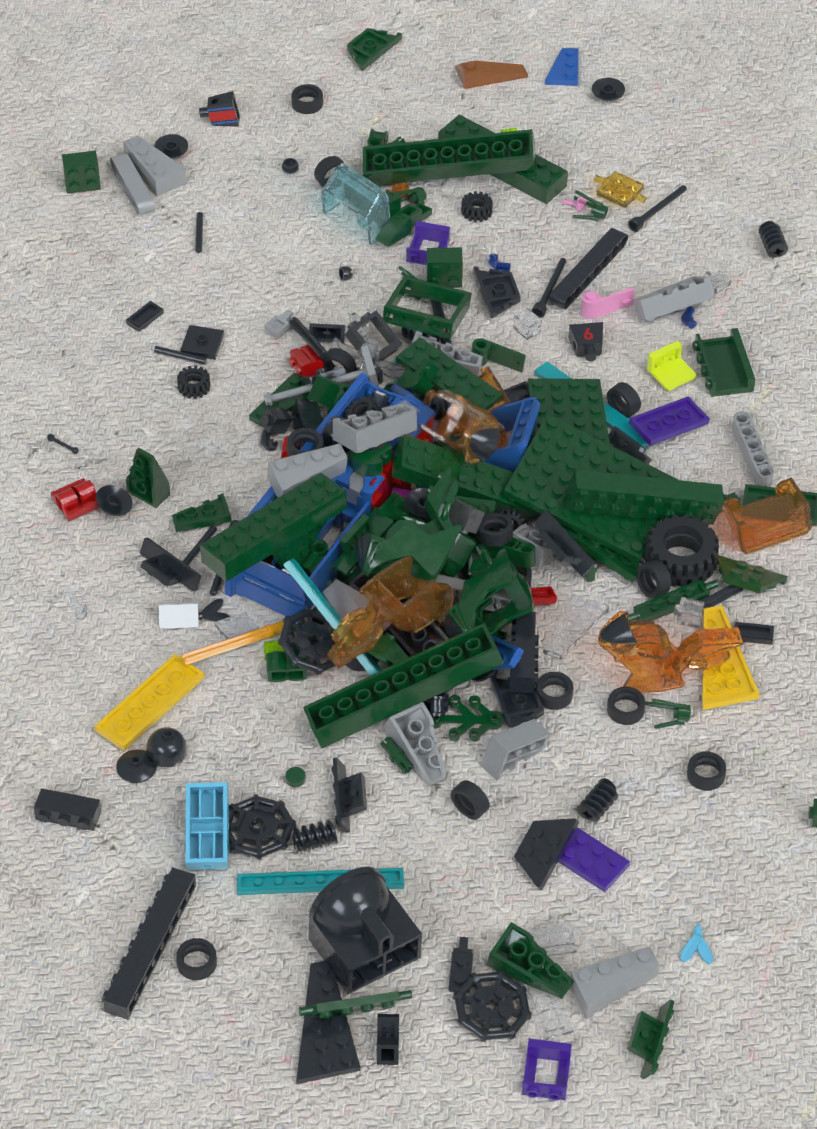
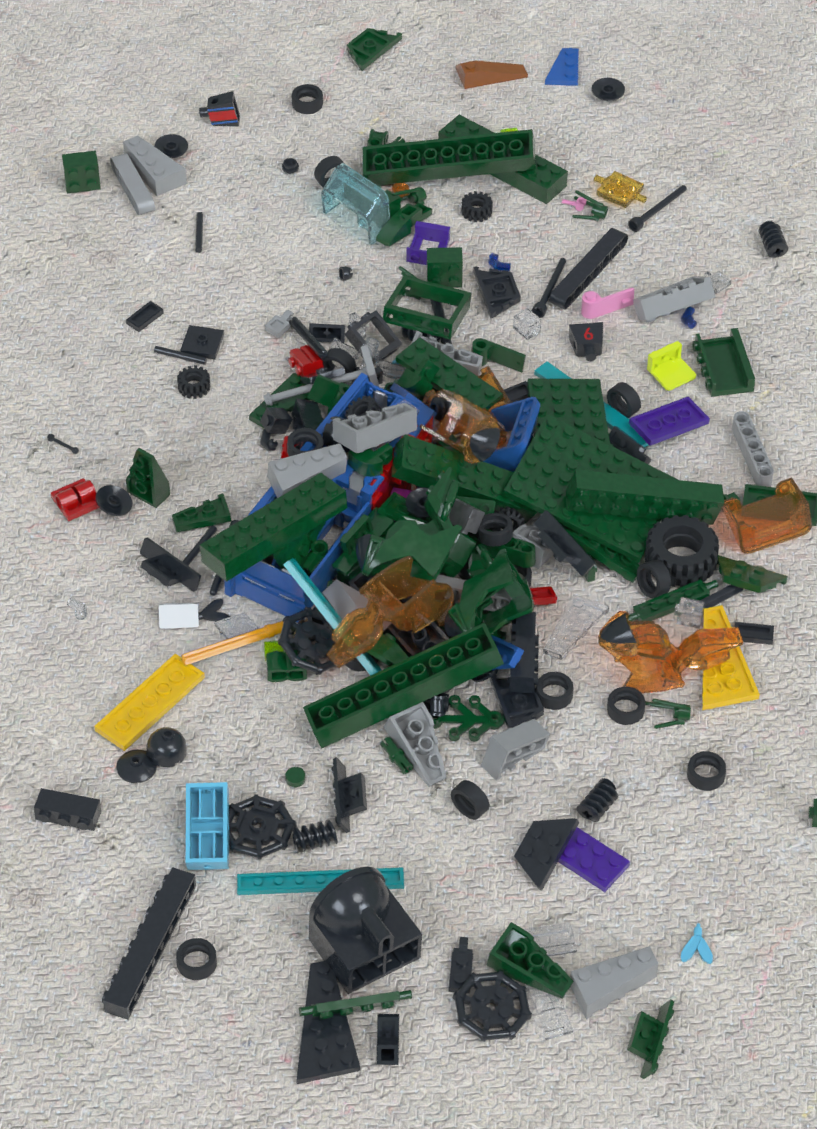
(546, 1050): dark purple panel -> none

